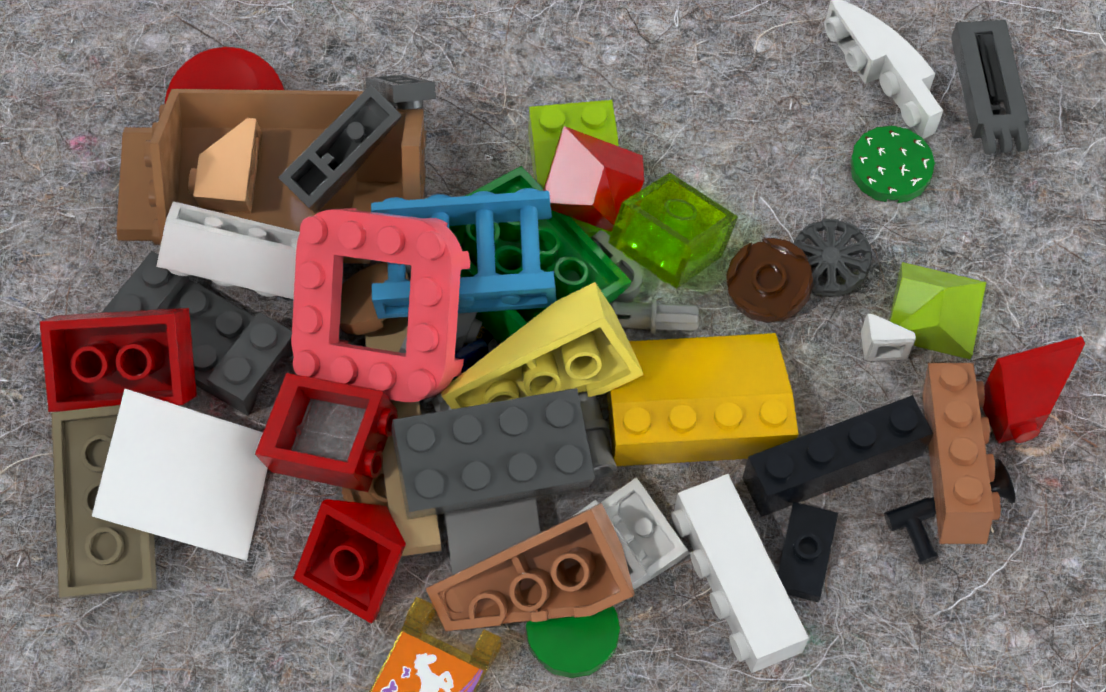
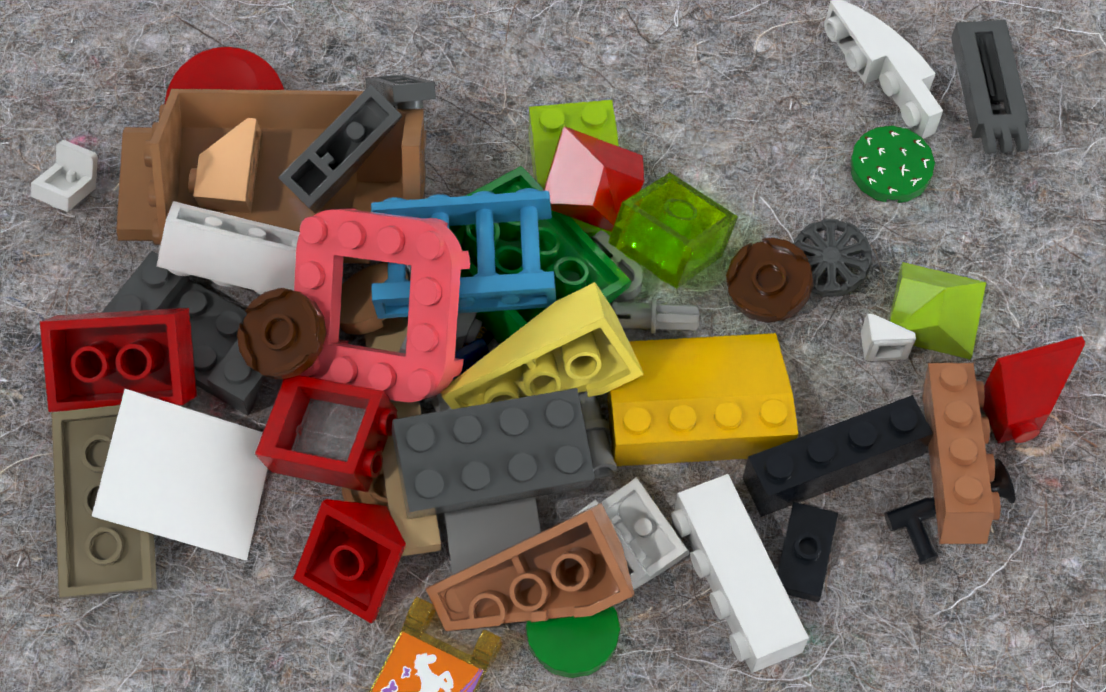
(68, 179): none -> white bracket
(281, 333): none -> reddish brown tile

